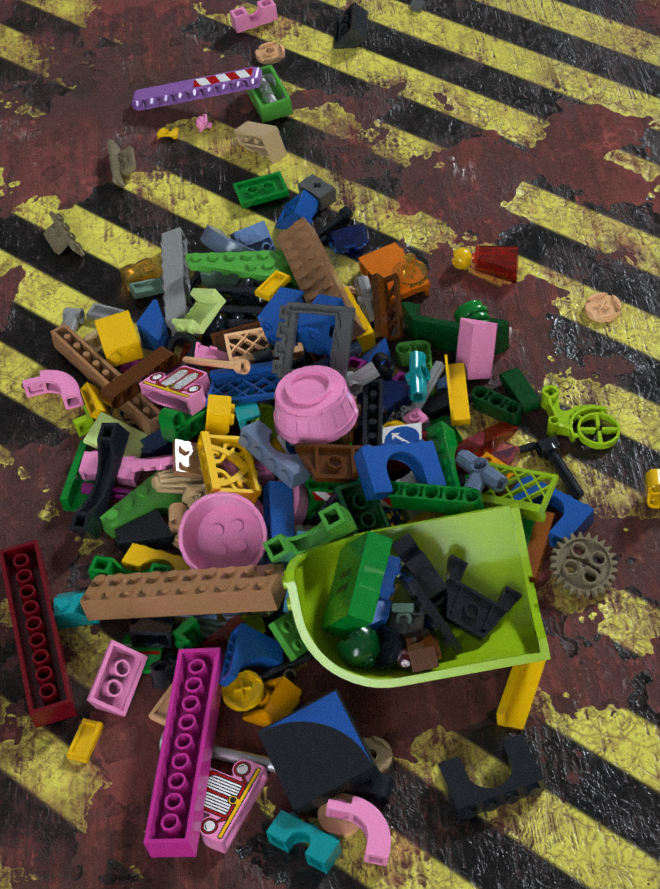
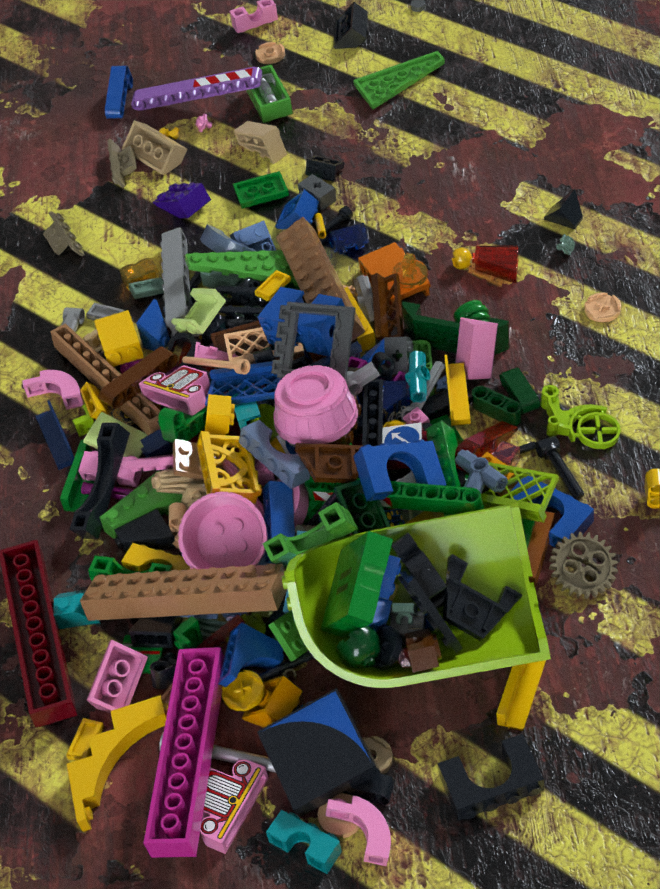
(55, 438): none -> dark blue panel
(90, 773): none -> yellow arch
(119, 81): none -> blue beam
(154, 148): none -> tan slope
(183, 199): none -> dark purple slope
(320, 225): none -> yellow piece
(323, 167): none -> black bracket
(387, 83): none -> bright green wing
(397, 345): none -> dark grey brick
(566, 211): none -> black slope
(566, 244): none -> sand green plant

